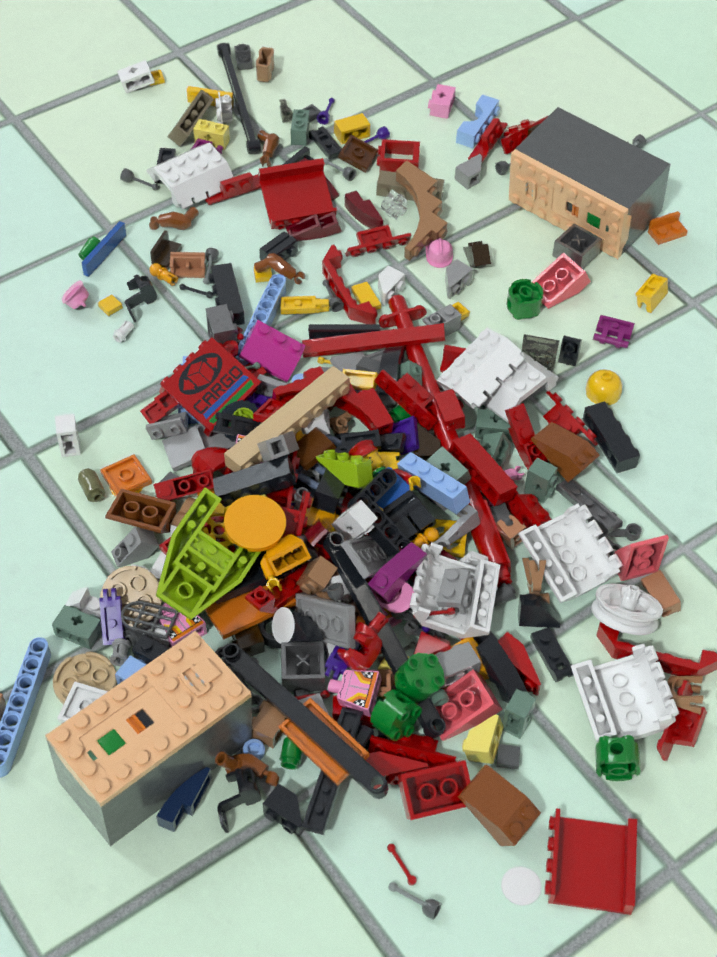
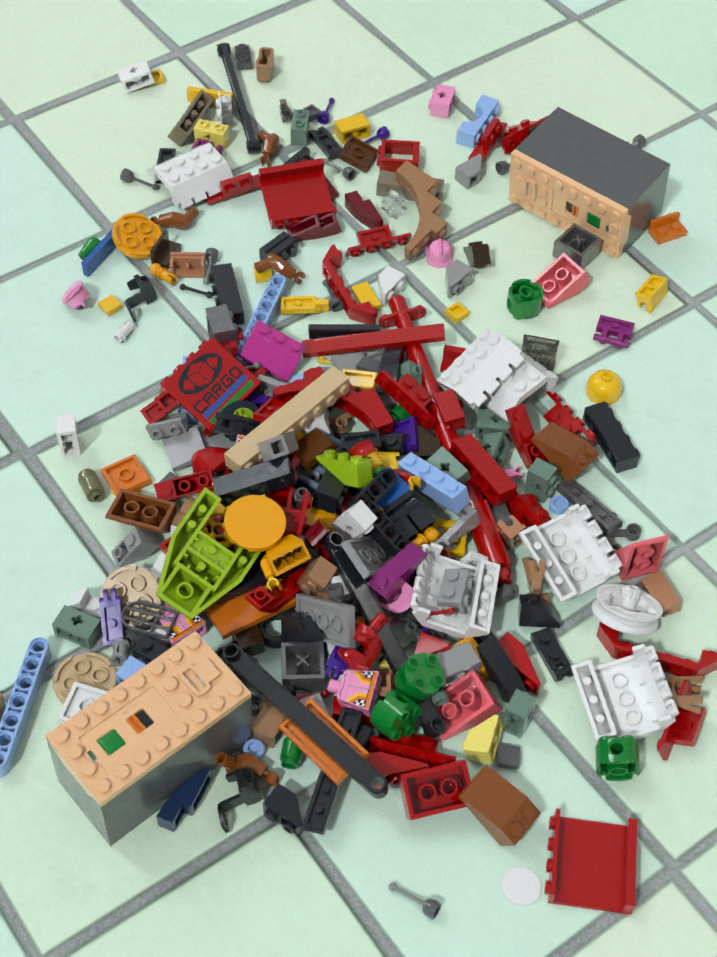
(135, 235): none -> light orange tile
(283, 625): white sticker -> none
(411, 878): red hinge -> none
(446, 315): light grey slope -> none
(558, 505): none -> light blue tile
(570, 350): black slope -> none

